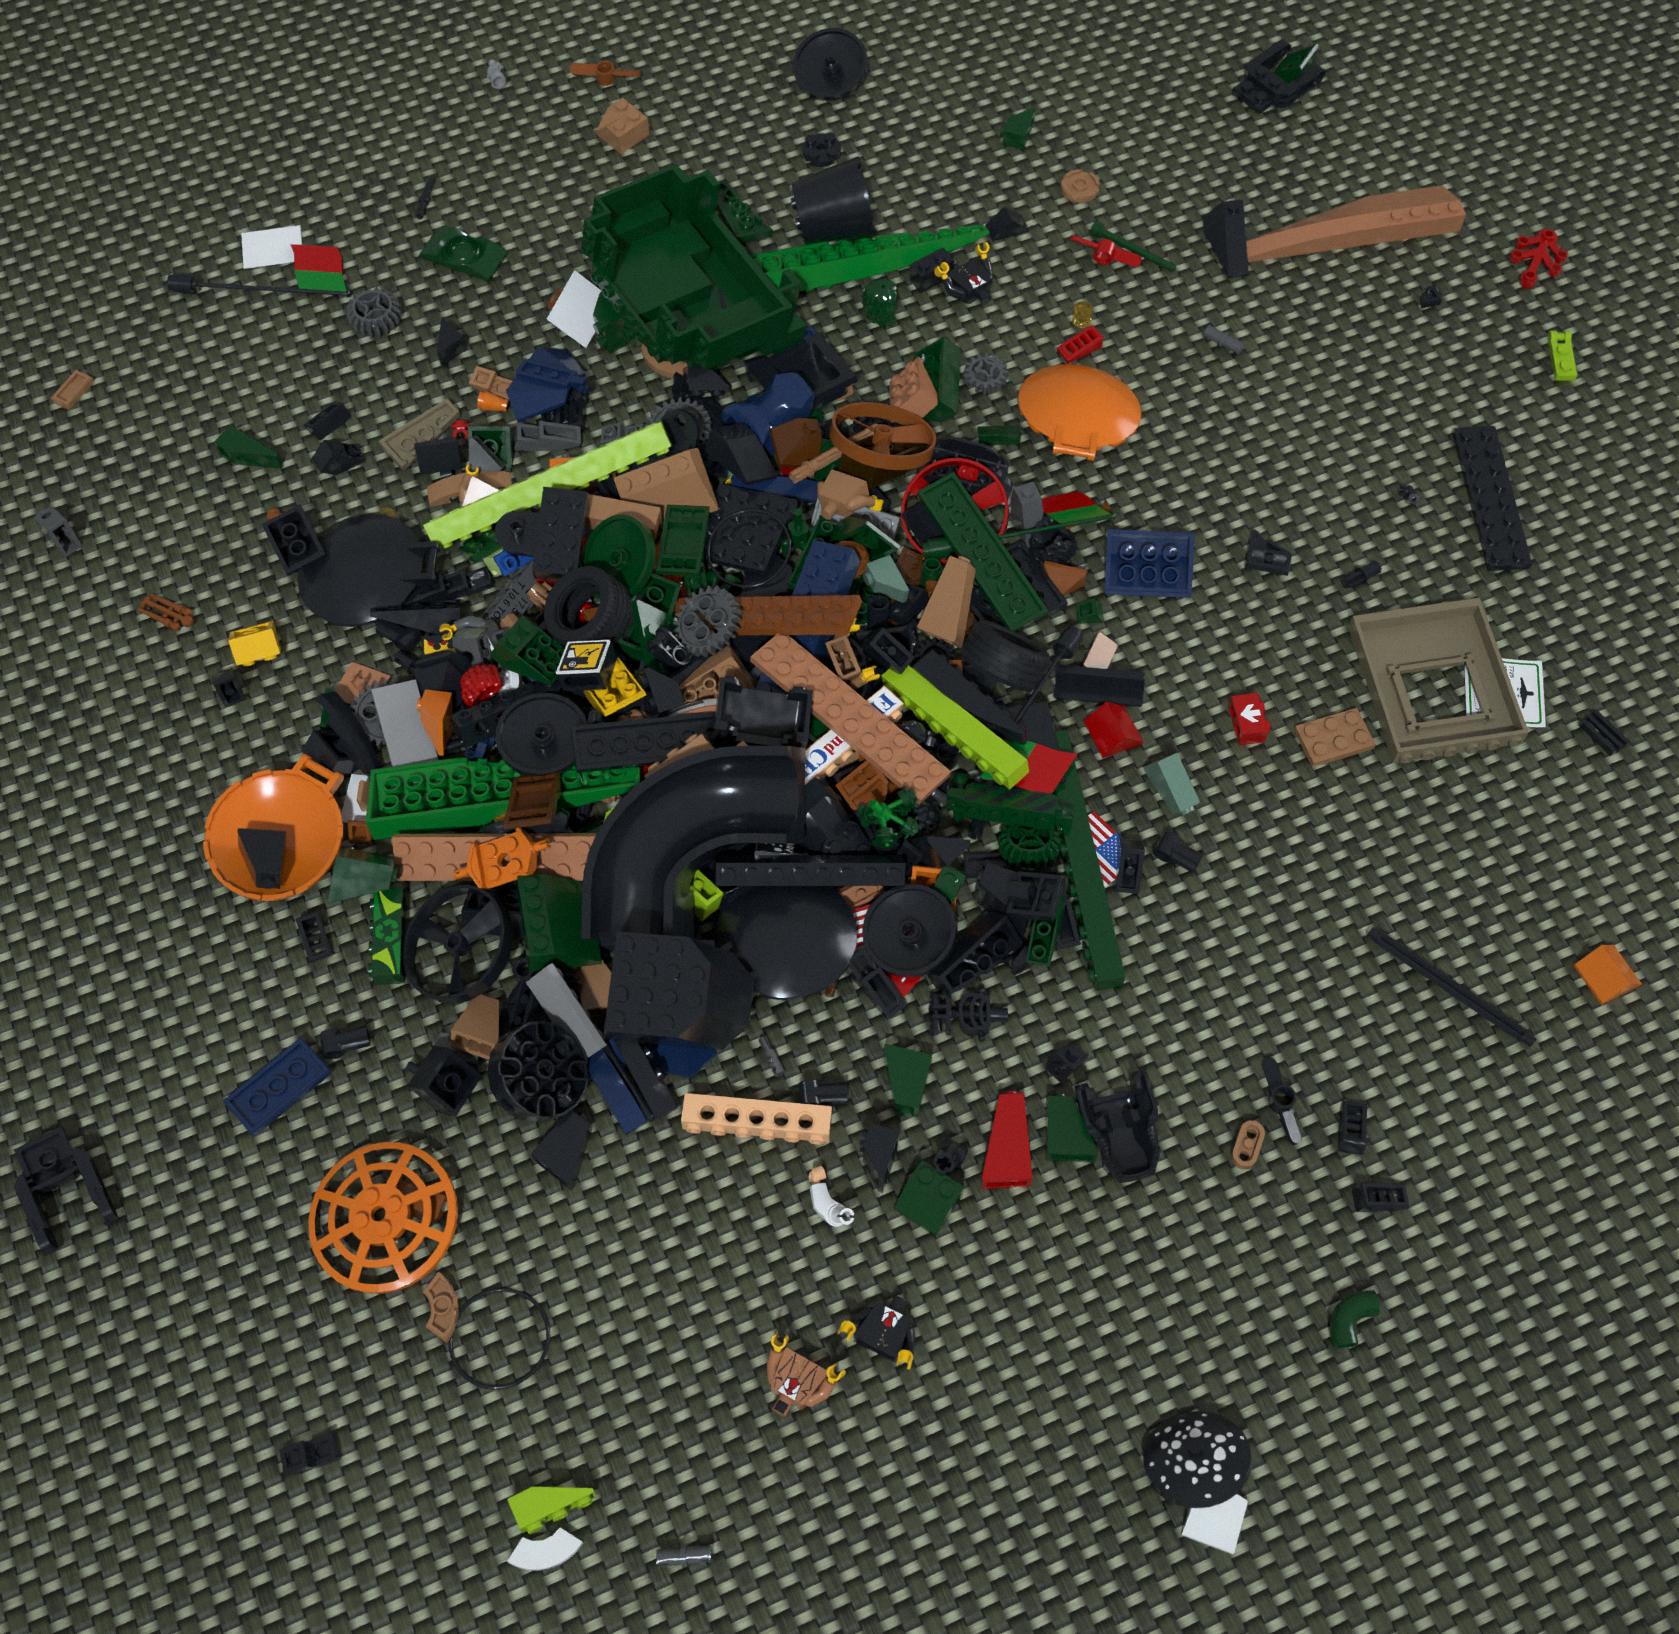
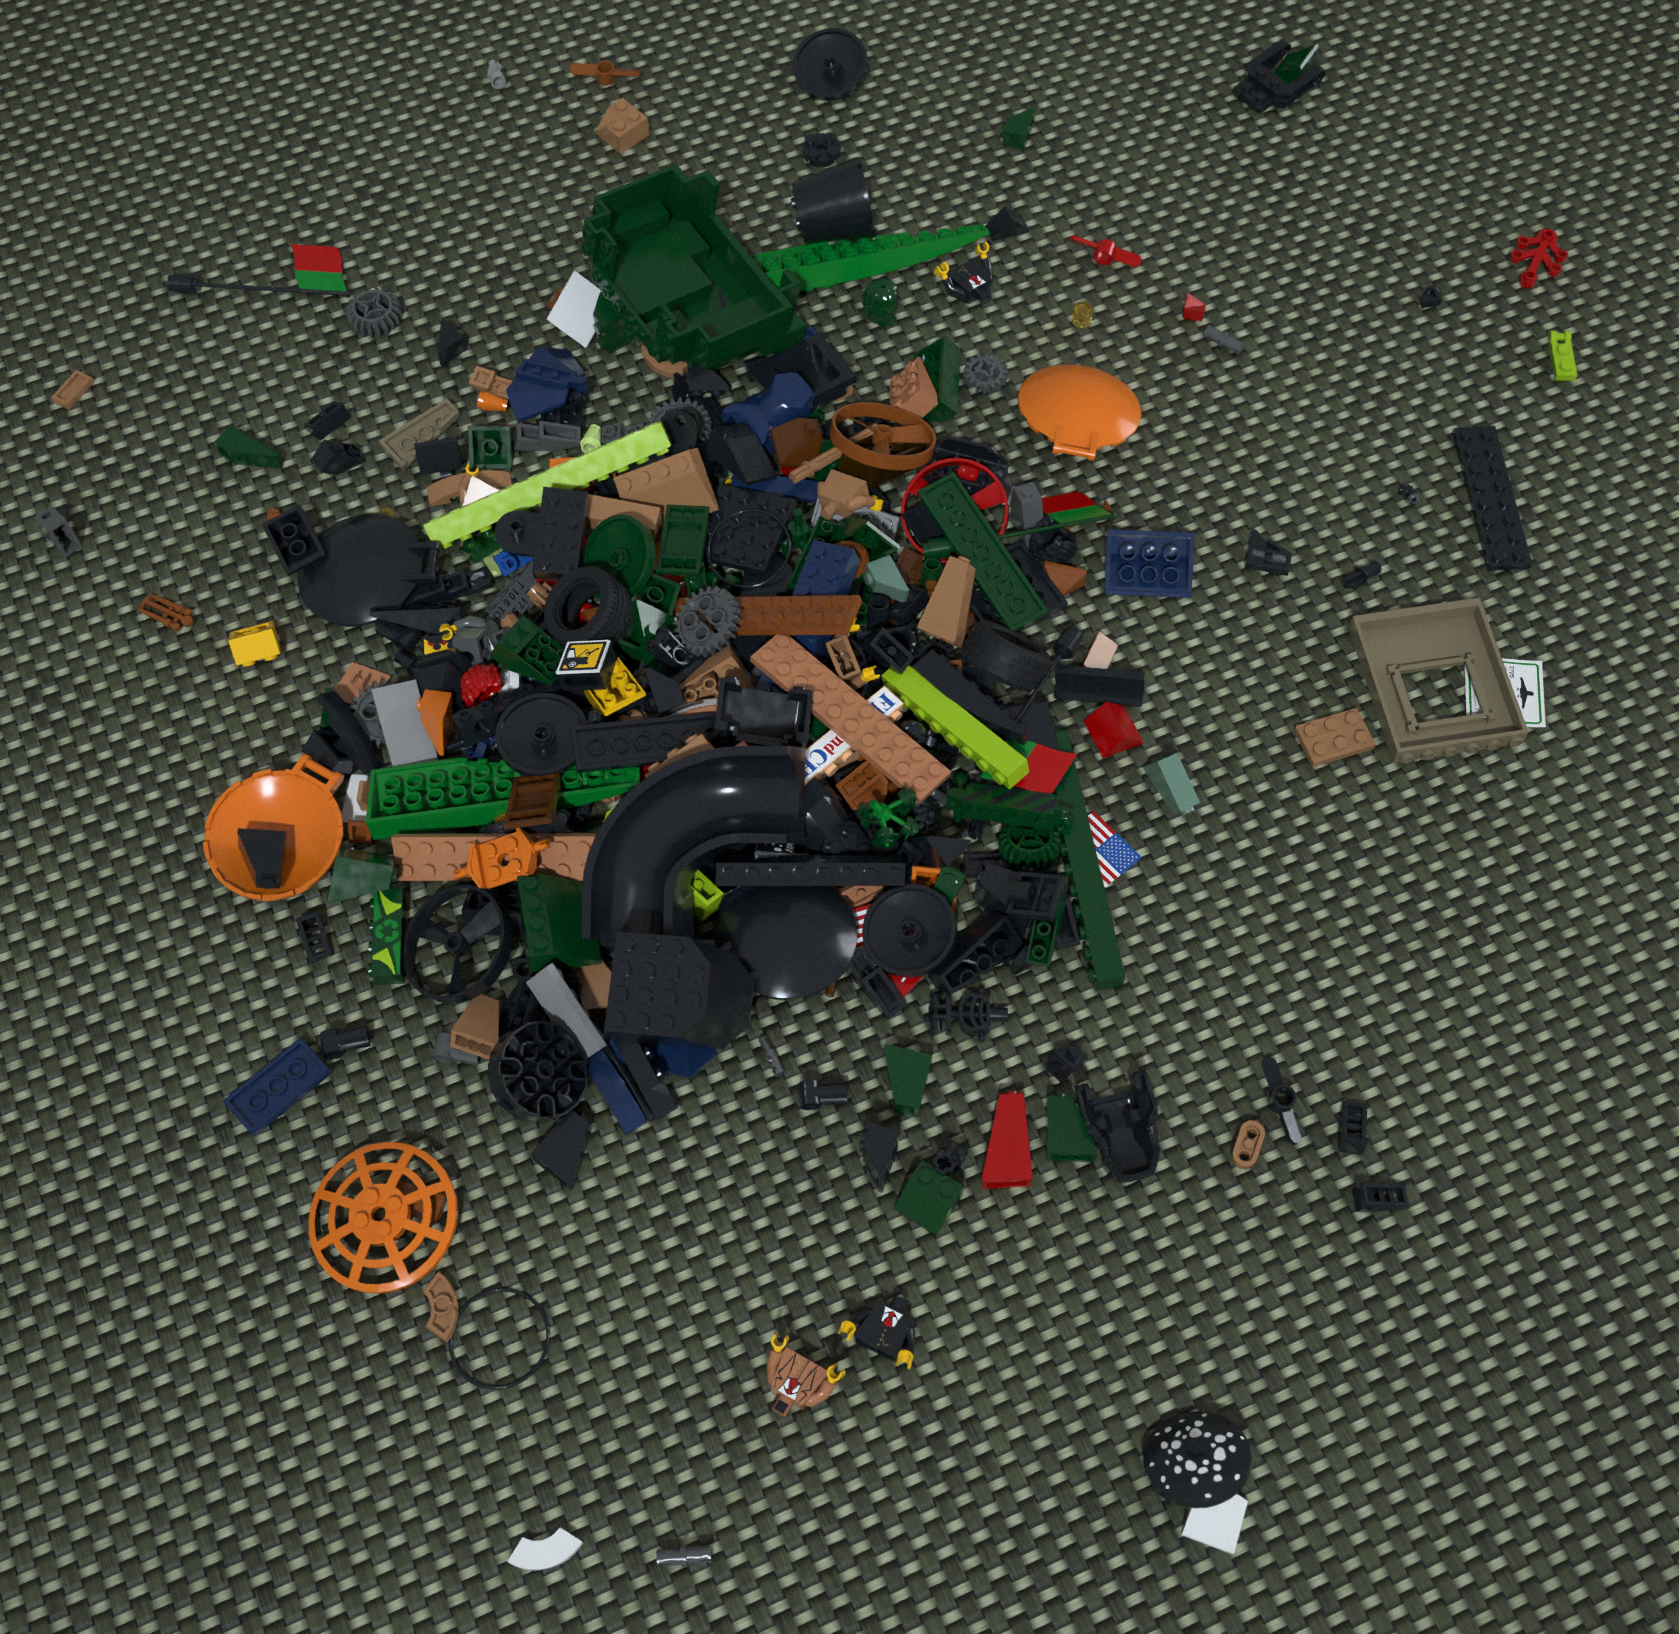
(48, 1165): black plate -> none
(228, 687): black slope -> none
(270, 246): white sticker -> none
(309, 1454): black slope -> none
(424, 198): black piece -> none
(443, 1080): black piece -> none
(460, 427): red plate -> none
(464, 253): dark green slope -> none
(482, 456): dark grey slope -> none
(542, 1504): lime slope -> none
(591, 439): none -> yellowish green cone
(738, 217): dark green wing -> none
(770, 1111): light nougat brick -> none
(827, 1208): white arm -> none
(922, 270): black brick -> none
(998, 435): dark green slope -> none
(1080, 186): medium nougat tile -> none
(1089, 611): dark green slope -> none
(1093, 342): red slope -> none
(1098, 230): dark green piece -> none
(1129, 866): black slope -> none
(1172, 849): black piece -> none
(1193, 309): none -> red slope
(1227, 234): black wedge -> none
(1249, 719): red brick -> none
(1347, 1315): dark green cylinder -> none
(1363, 223): nougat wedge -> none
(1452, 987): black piece -> none
(1606, 730): black tile -> none
(1607, 973): orange slope -> none

